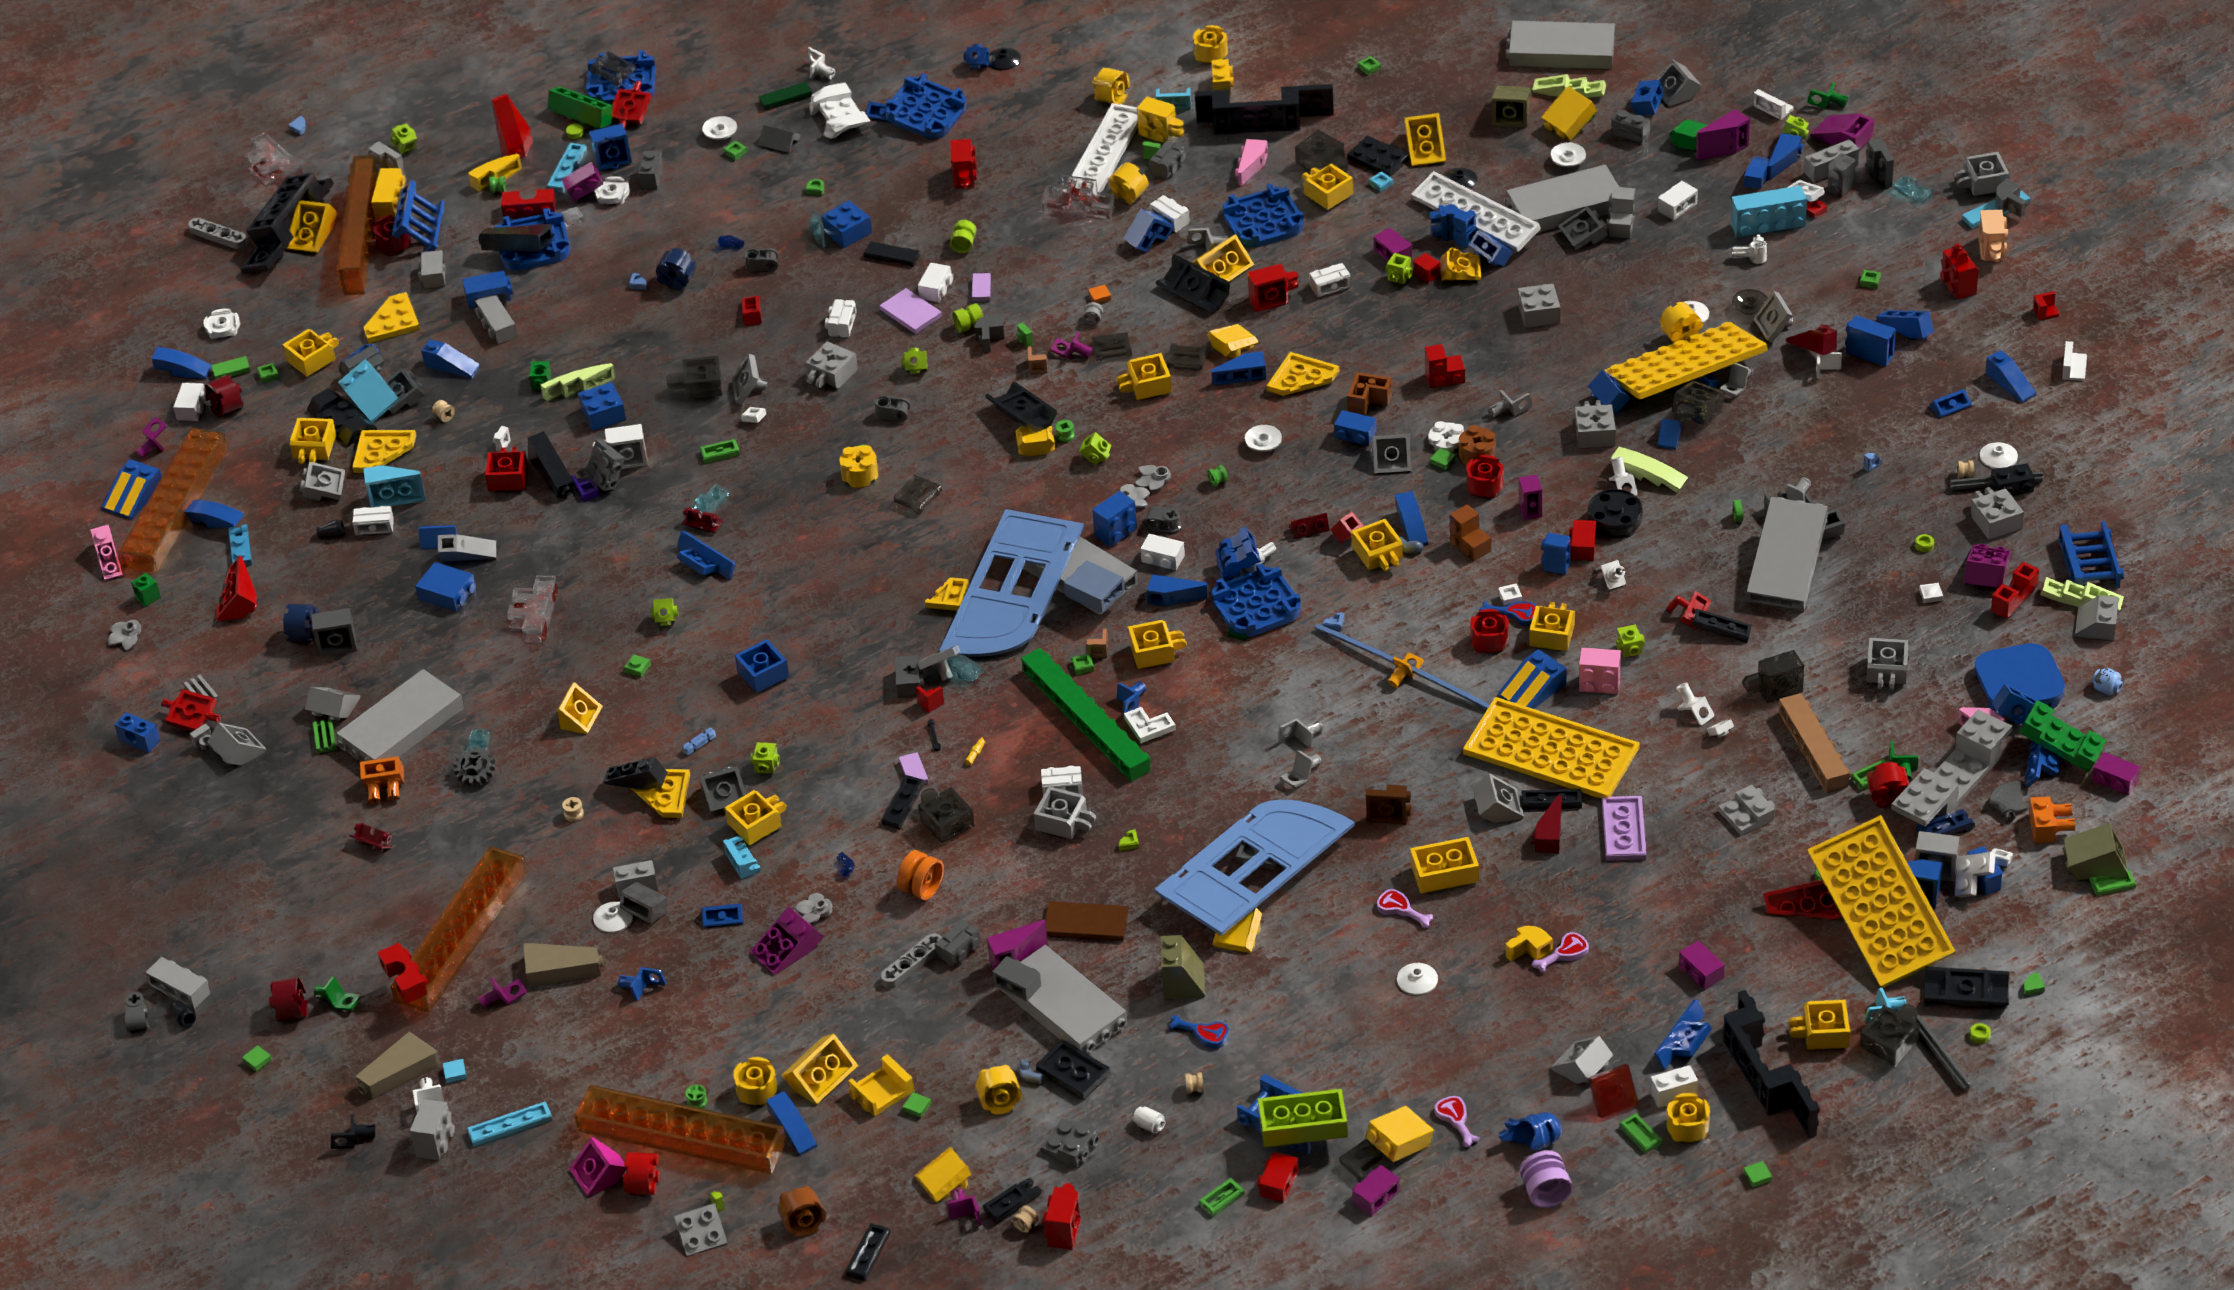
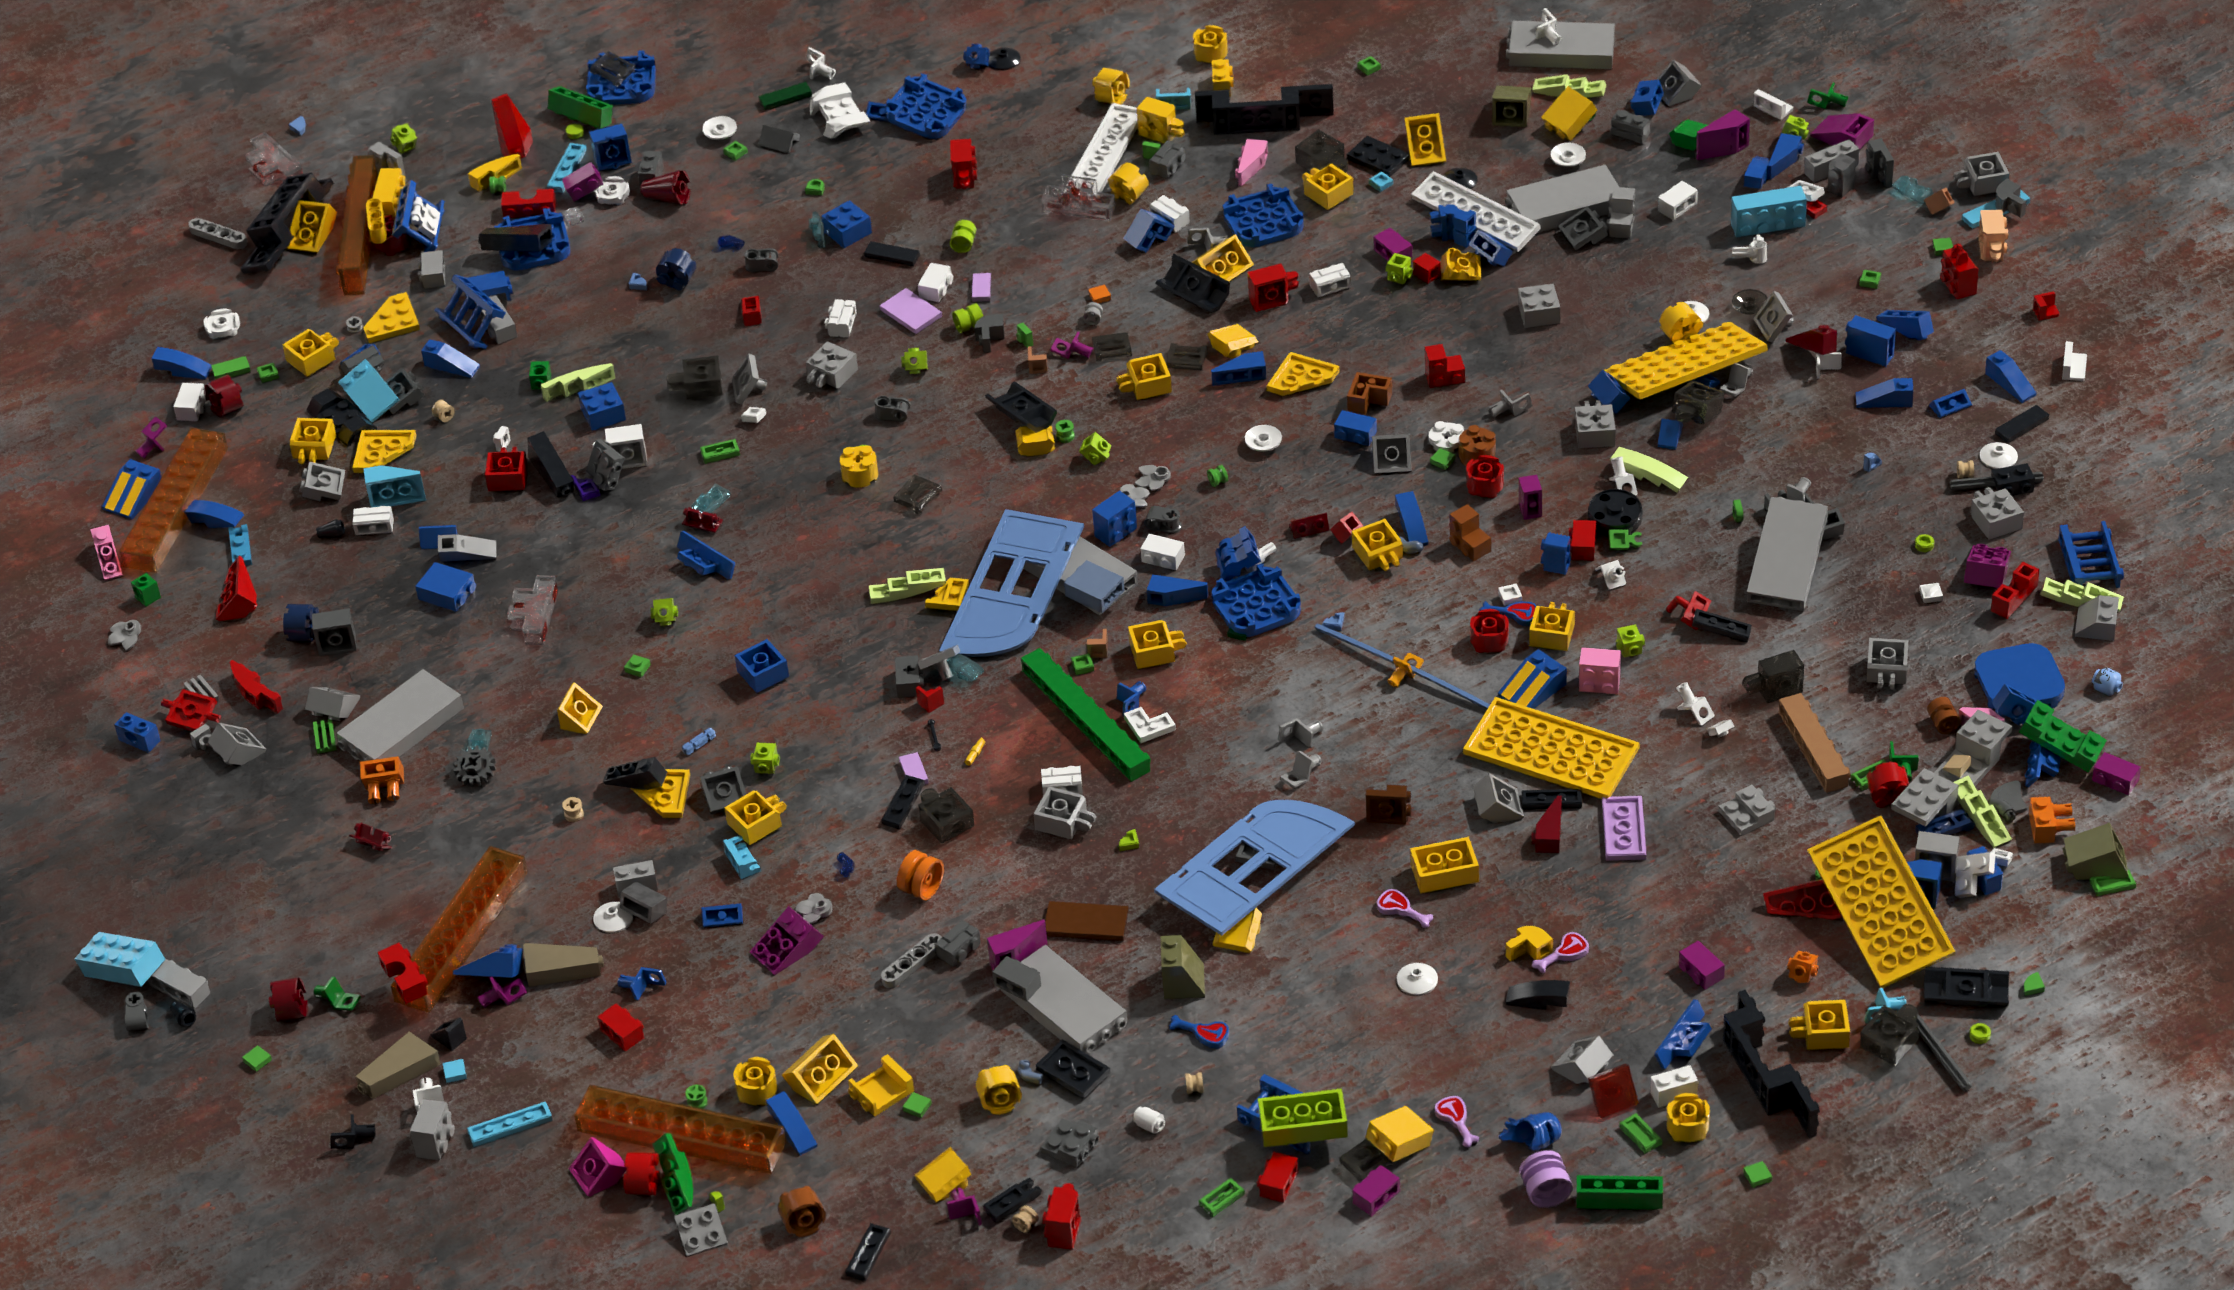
(119, 959): none -> medium azure brick
(252, 690): none -> red slope
(358, 324): none -> light grey bush
(376, 221): none -> yellow beam
(425, 217): none -> white plate
(450, 1033): none -> black slope
(482, 301): none -> blue fence
(500, 963): none -> blue slope
(621, 1027): none -> red brick
(630, 105): red plate -> none
(668, 188): none -> dark red cone
(677, 1173): none -> green slope
(904, 587): none -> yellowish green slope
(1539, 994): none -> black slope
(1548, 28): none -> white bracket
(1619, 1192): none -> green brick
(1621, 540): none -> bright green plate
(1803, 967): none -> orange brick
(1891, 393): none -> blue slope
(1939, 201): none -> nougat panel
(1941, 244): none -> bright green tile
(1943, 715): none -> dark orange wheel
(1958, 764): none -> tan slope
(1982, 814): none -> yellowish green slope
(2022, 424): none -> black tile

